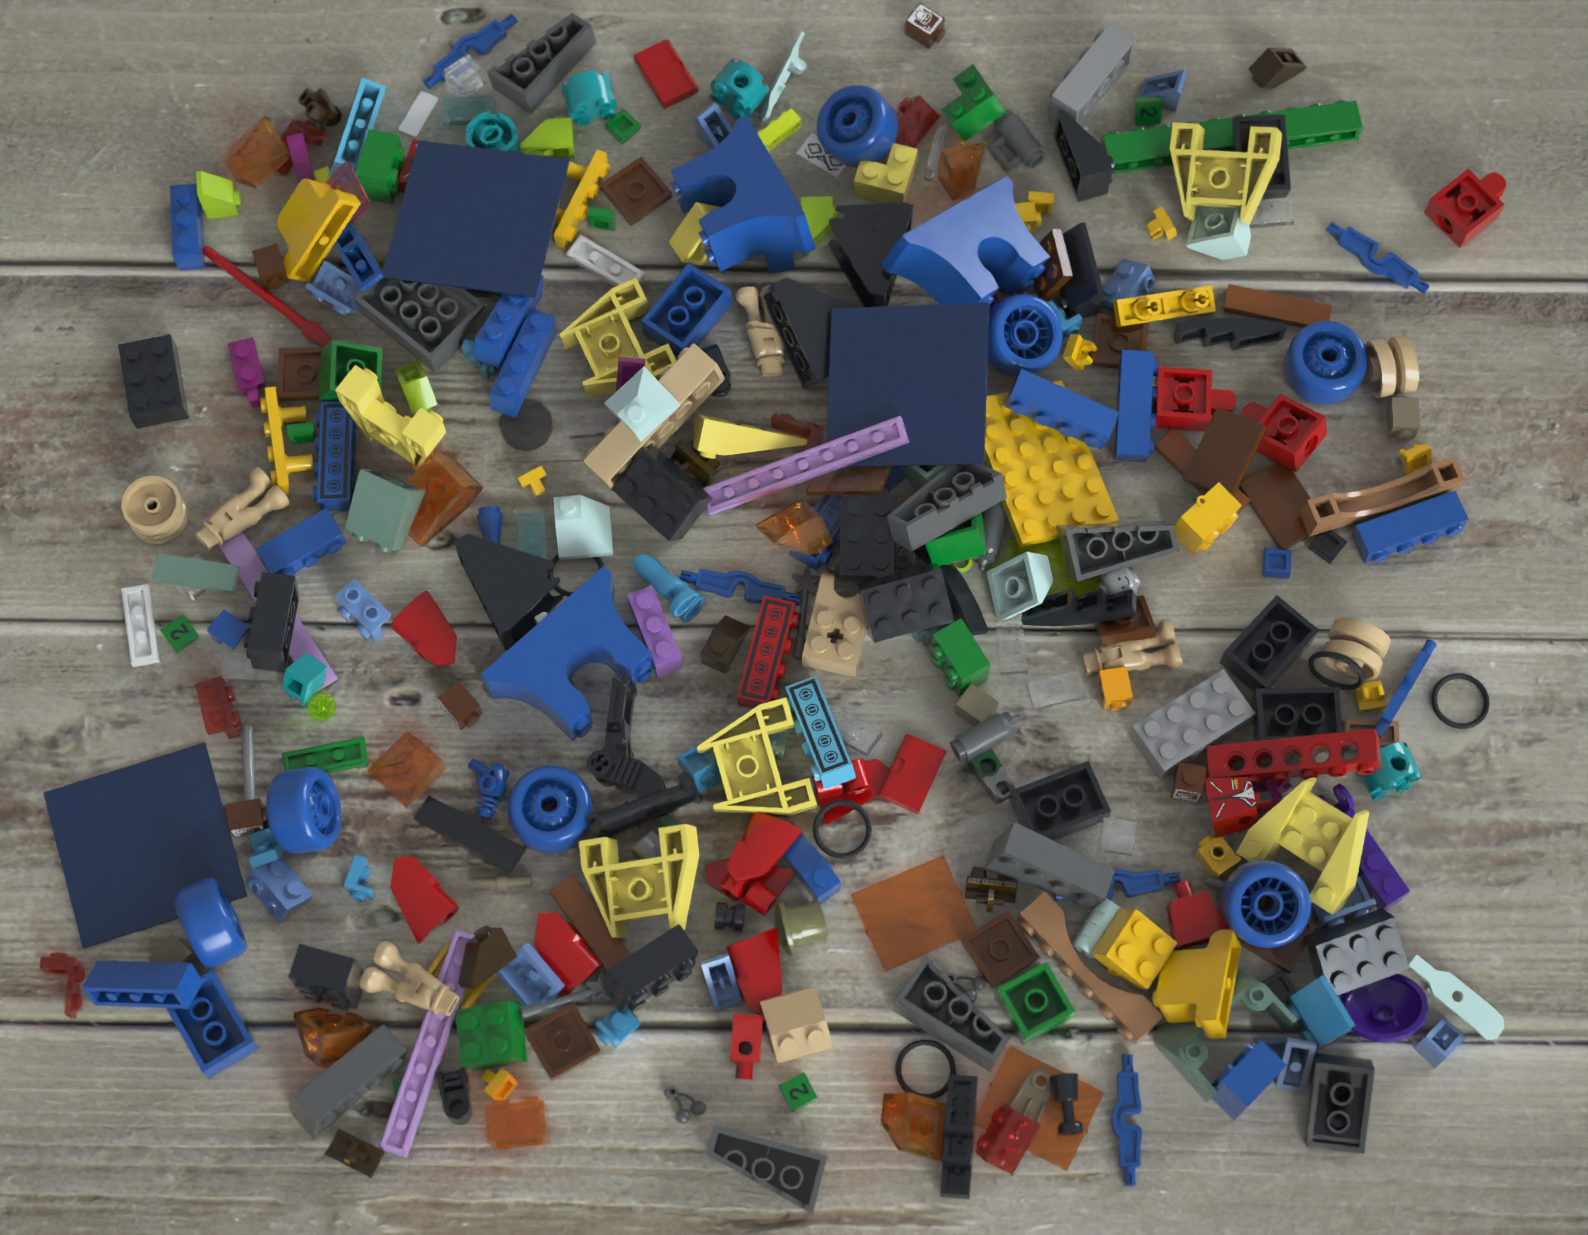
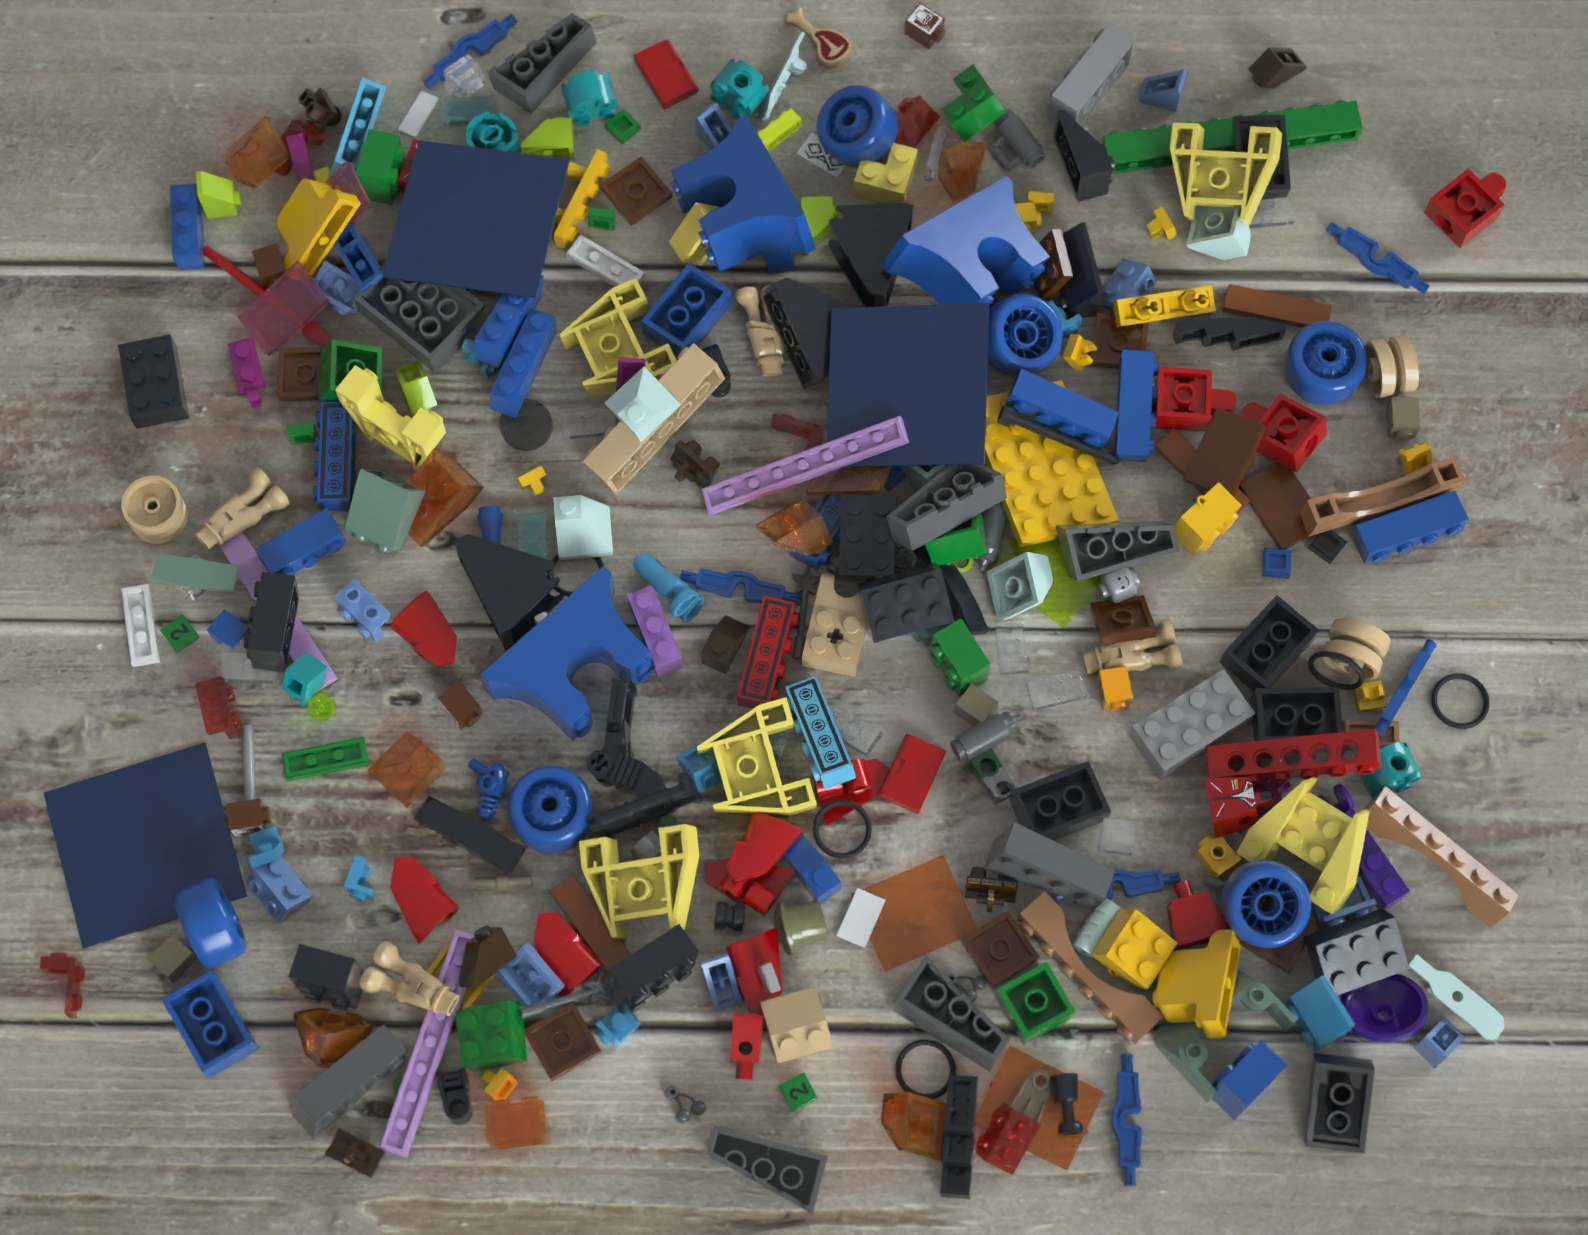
(142, 984): blue brick -> none
(272, 429): yellow plate -> none
(283, 309): none -> clear pink piece
(303, 810): blue wheel -> none
(661, 493): black brick -> none
(726, 438): light yellow wedge -> none
(768, 977): none -> light grey tile
(831, 45): none -> tan piece
(861, 918): none -> white sticker
(1011, 417): none -> black piece
(1069, 609): black slope -> none
(1148, 110): green tile -> none
(1188, 782): reddish brown brick -> none
(1280, 986): black tile -> none
(1298, 1057): sand blue slope -> none
(1483, 891): none -> medium nougat arch

